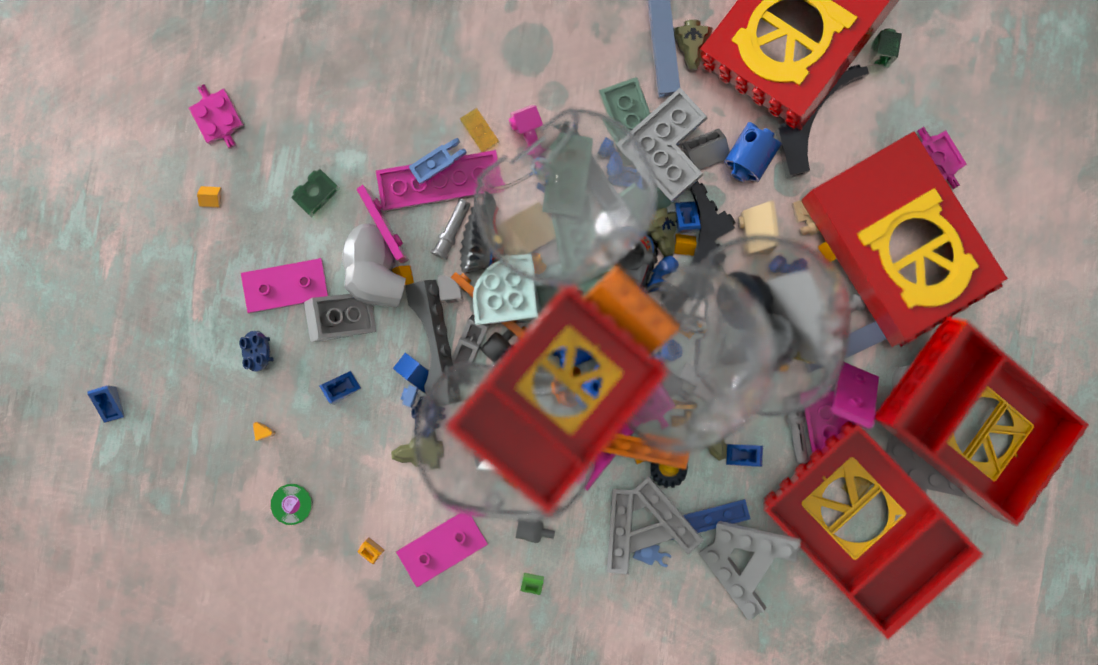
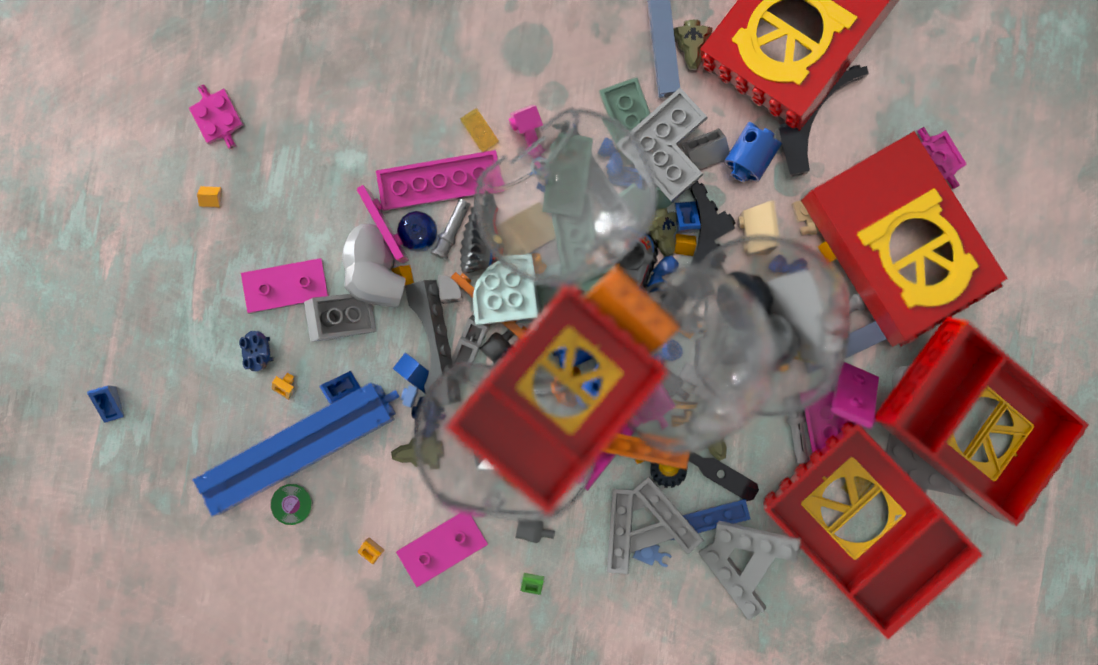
(262, 431): light orange slope -> none
(284, 386): none -> light orange tile
(295, 448): none -> blue brick
(313, 204): clear green brick -> none
(424, 237): none -> clear blue cylinder
(436, 161): medium blue hinge -> none
(732, 480): none -> black piece
(744, 455): blue slope -> none
(885, 48): clear green brick -> none

